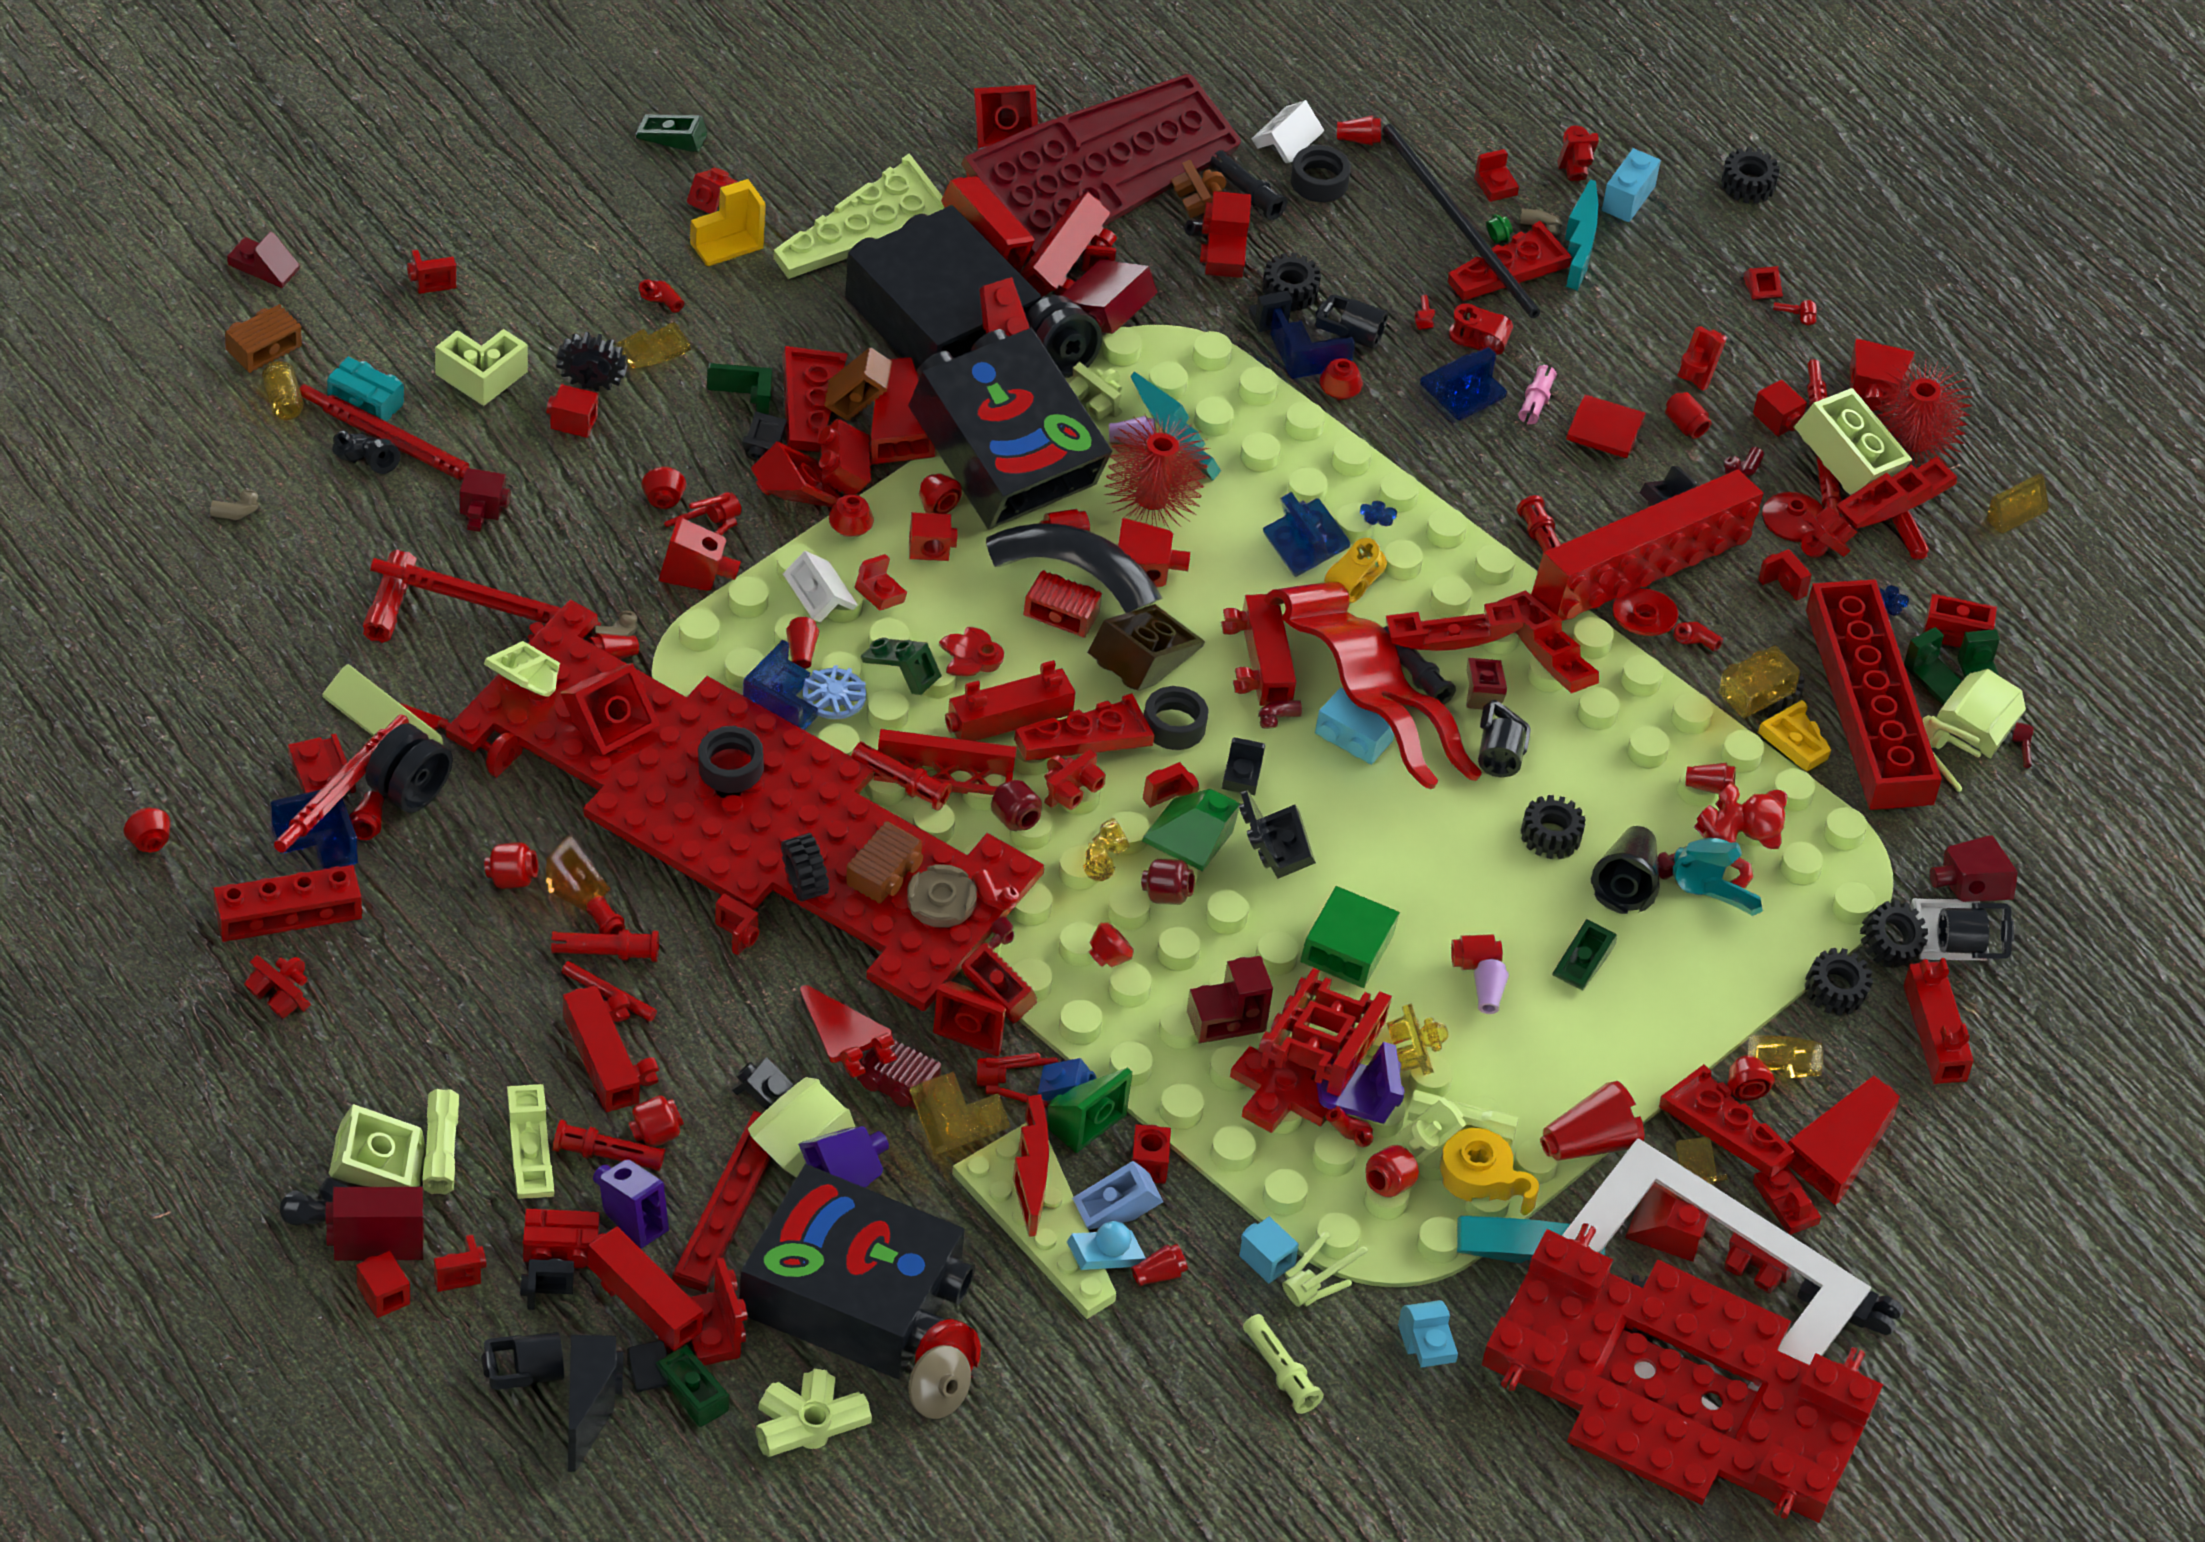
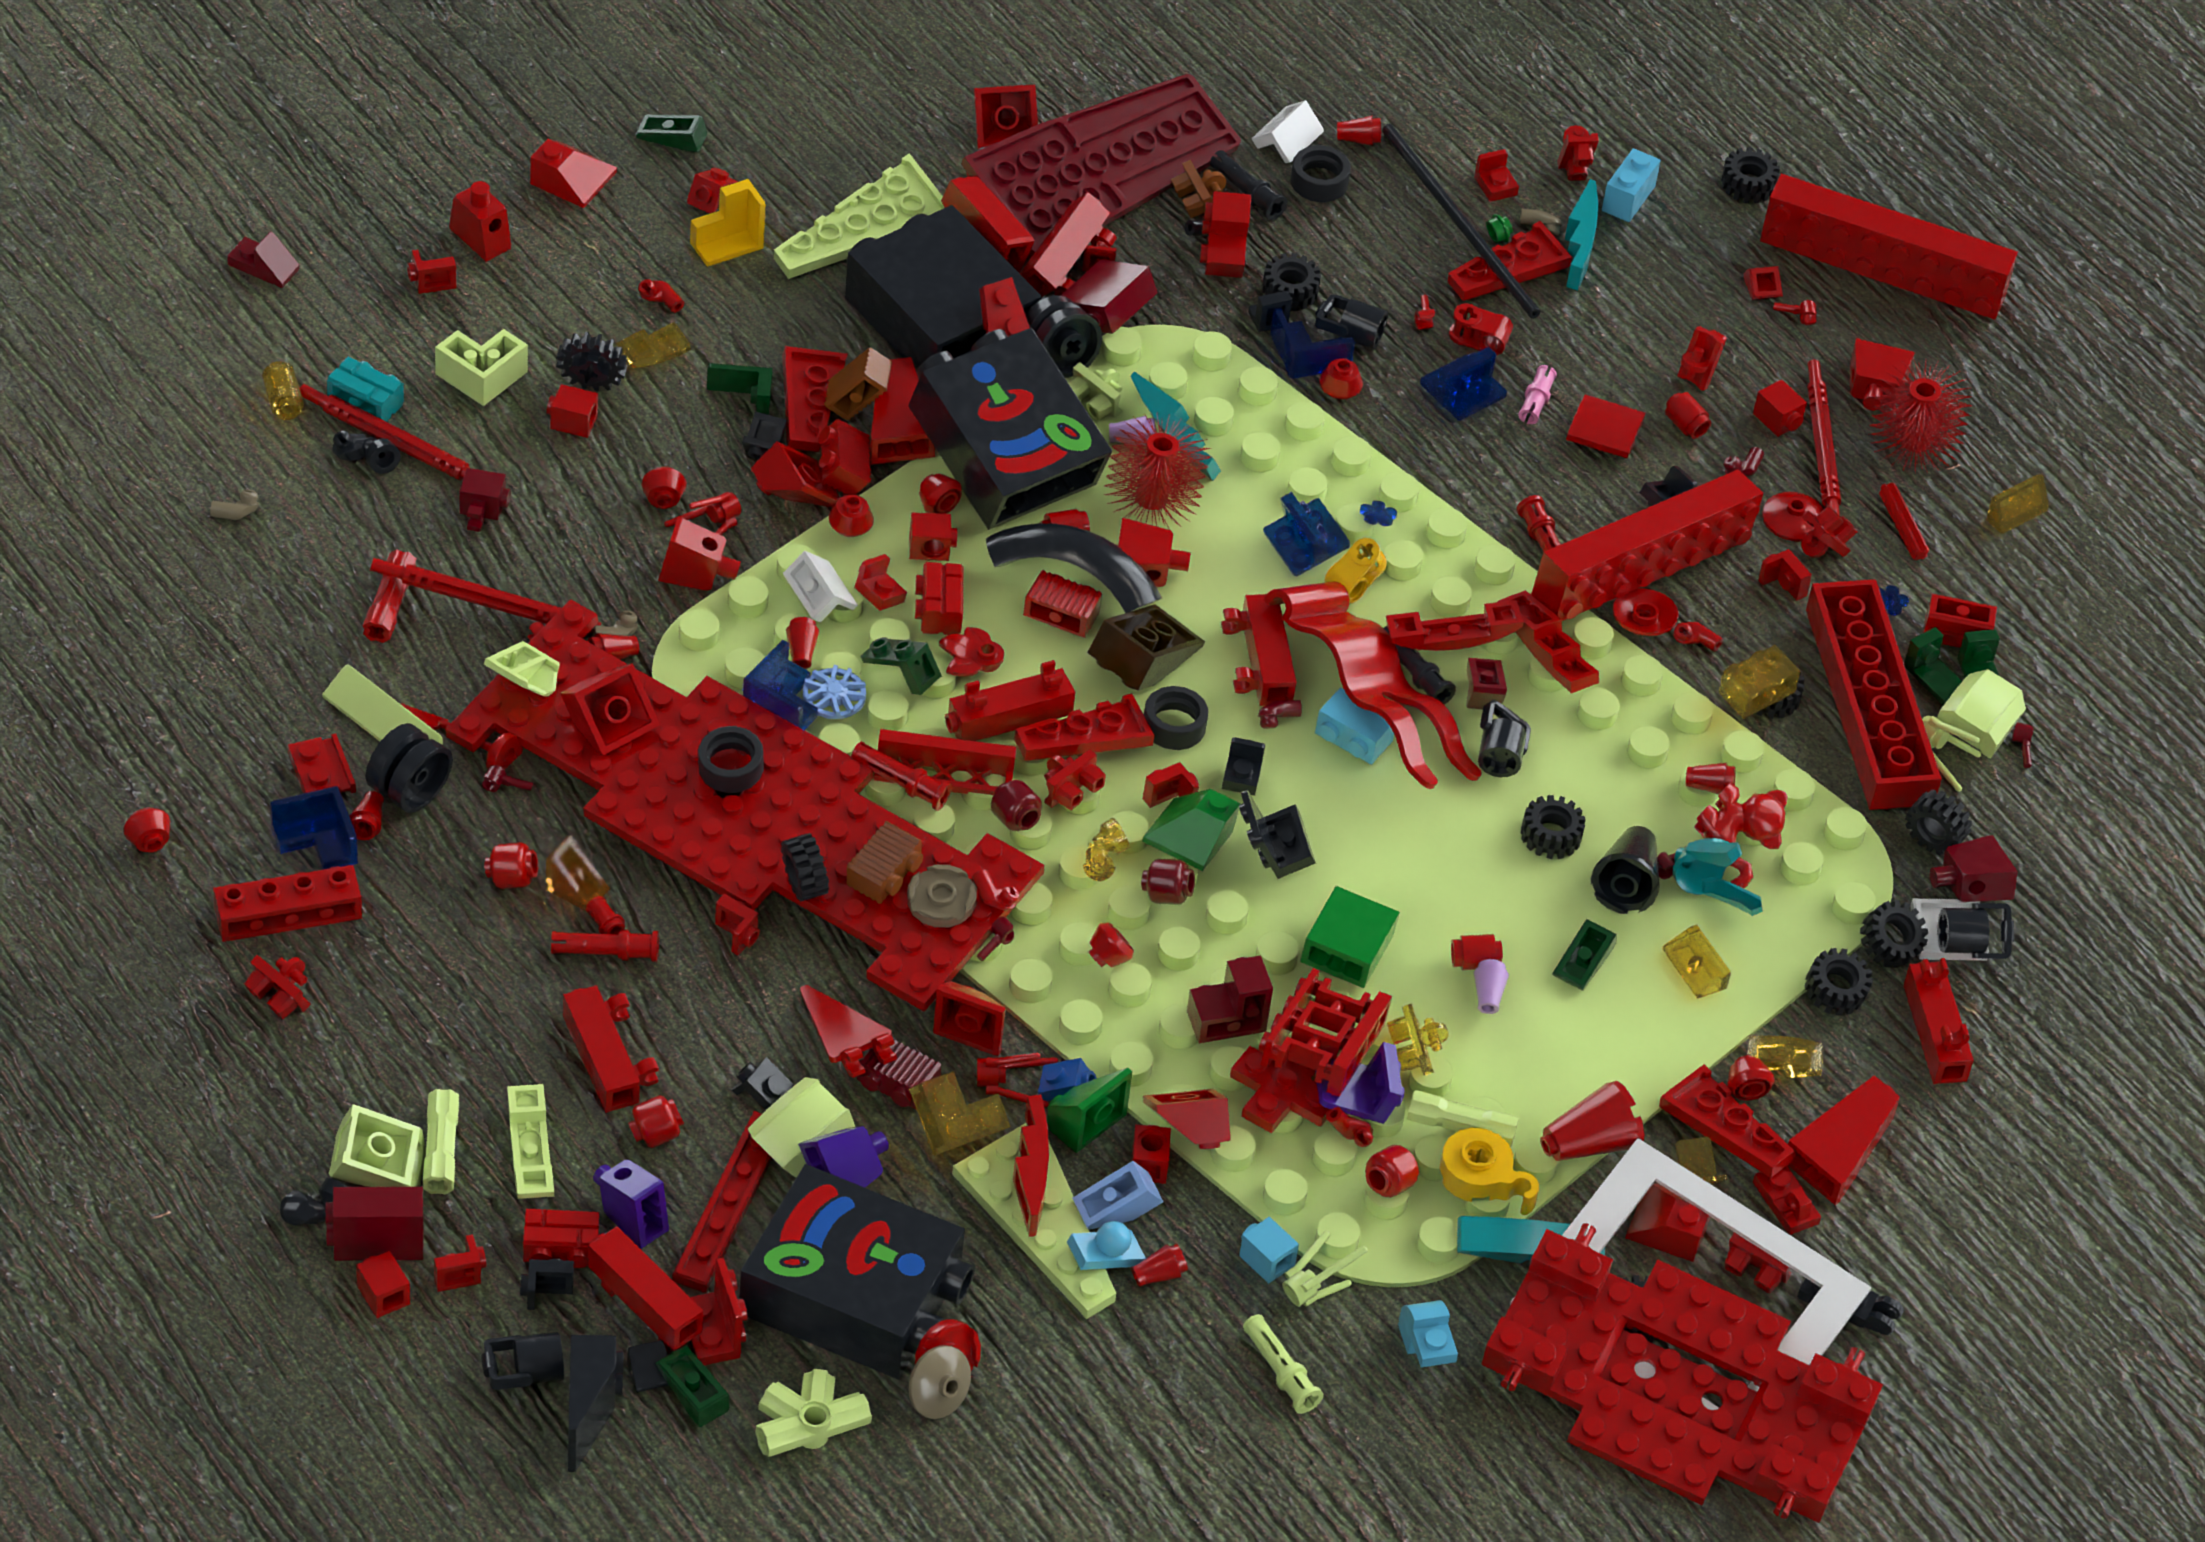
(263, 337): dark orange brick -> none
(333, 790): red axle -> none
(481, 221): none -> red torso
(496, 776): none -> dark red hand
(569, 172): none -> red slope
(591, 1143): red pin -> none
(608, 990): red bar -> none
(941, 598): none -> red brick
(999, 982): red brick -> none
(1196, 1114): none -> red slope
(1432, 1129): yellowish green hips -> none
(1698, 962): none -> clear yellow slope
(1796, 736): yellow wing -> none
(1851, 440): yellowish green brick -> none
(1888, 246): none -> red brick
(1896, 494): red slope -> none
(1936, 807): none -> black tyre

